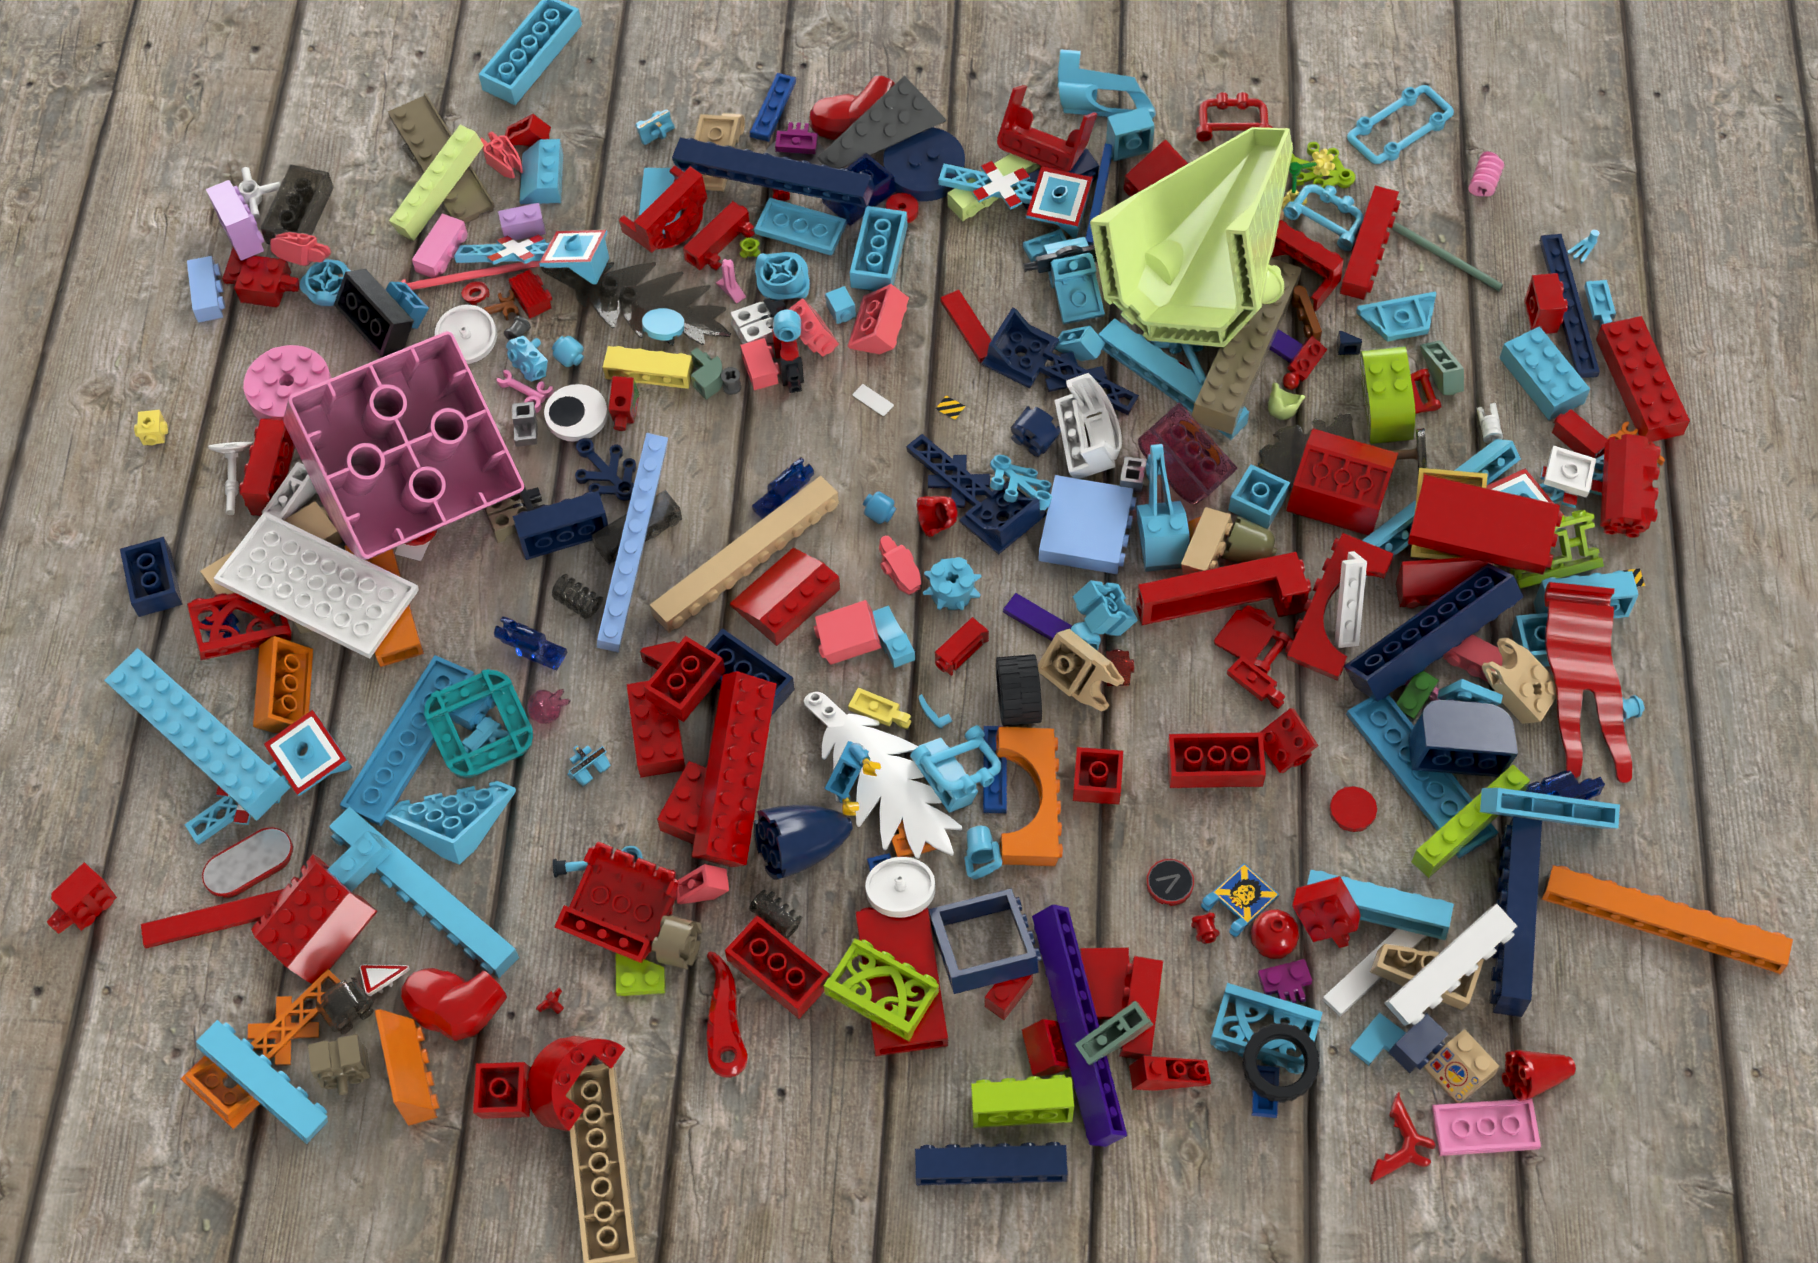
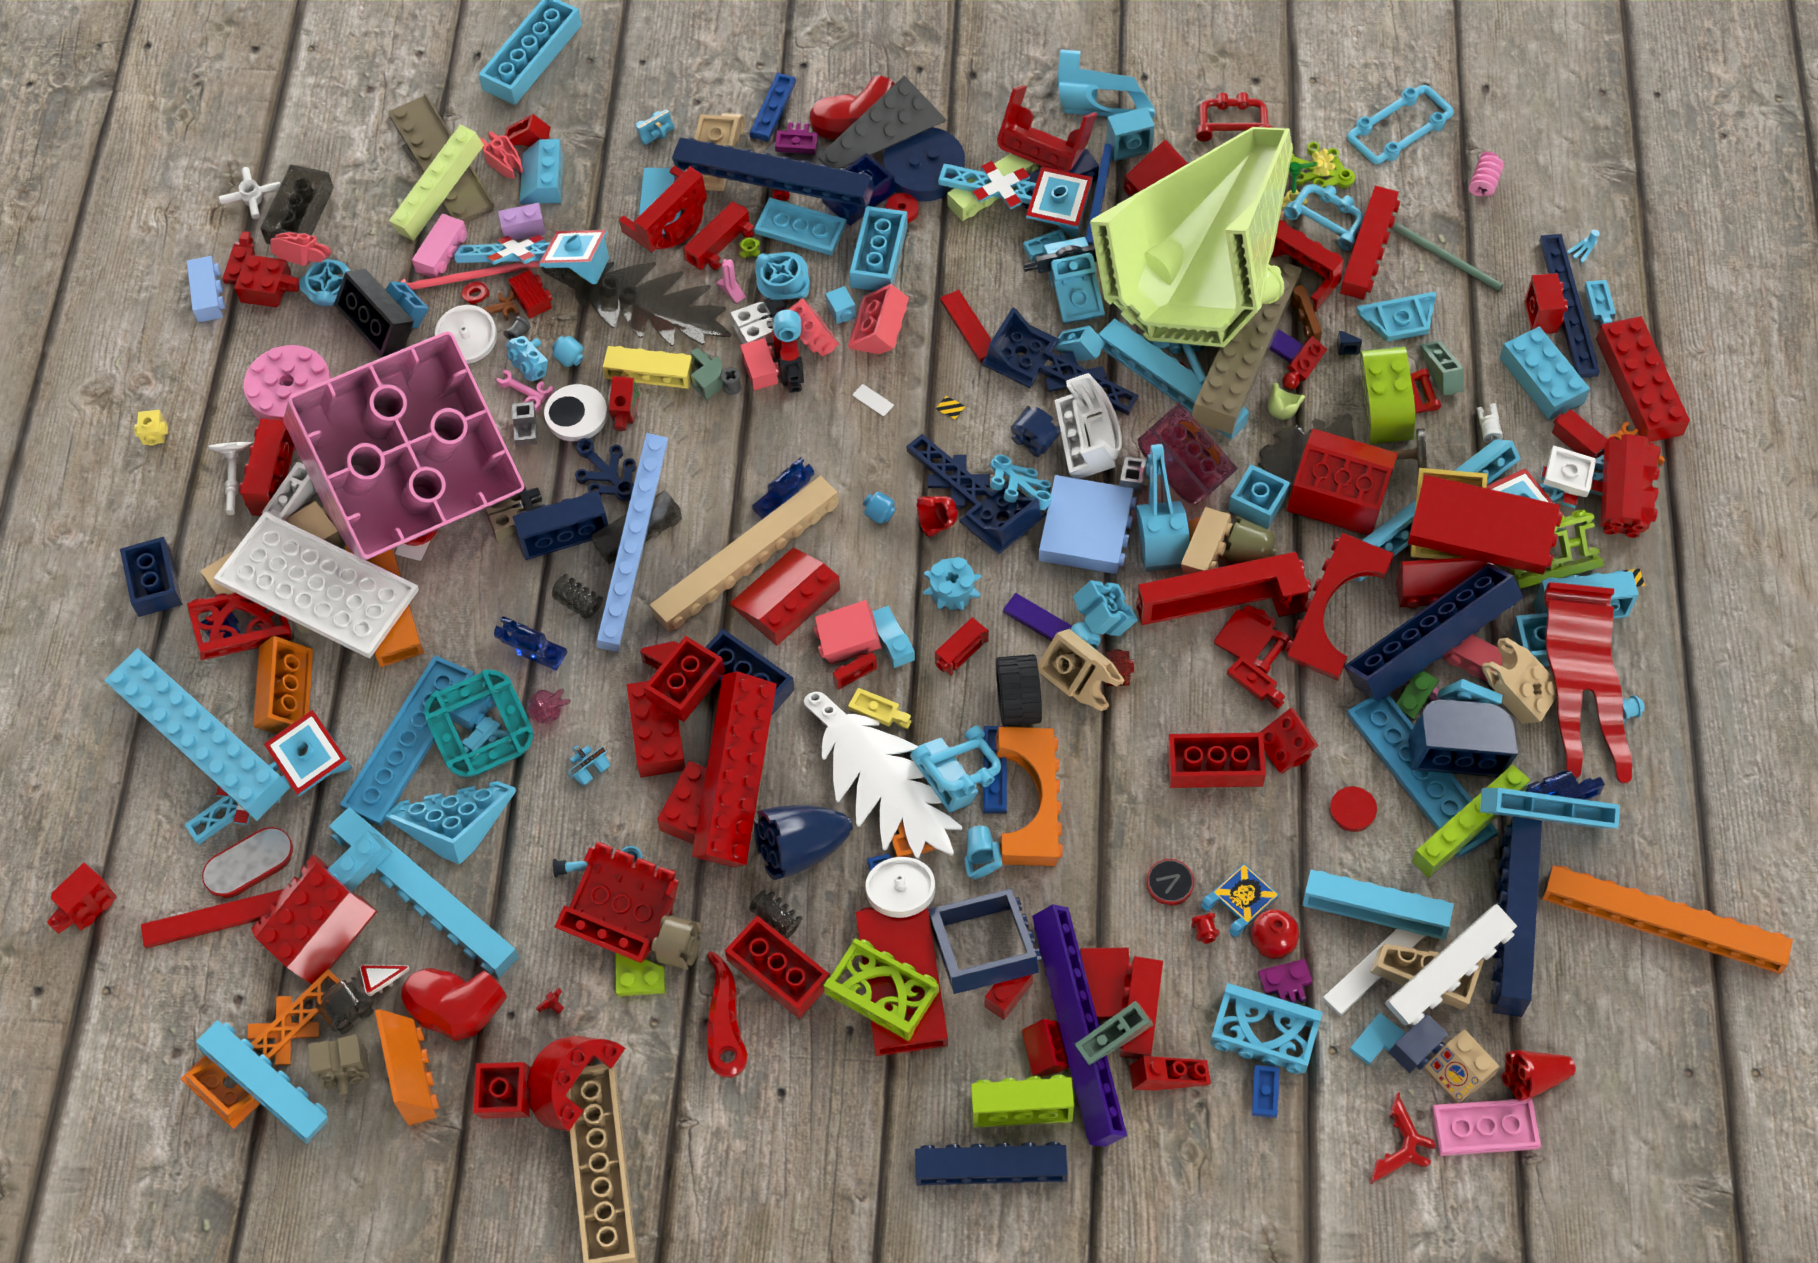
(236, 219): lavender brick -> none
(663, 324): medium azure tile -> none
(702, 884): coral slope -> none
(846, 771): dark azure torso -> none
(853, 671): none -> red plate
(899, 565): coral hinge -> none
(938, 722): medium azure piece -> none
(1098, 775): red brick -> none
(1302, 1041): black tyre -> none
(1327, 910): red hinge -> none
(1350, 601): white fence -> none

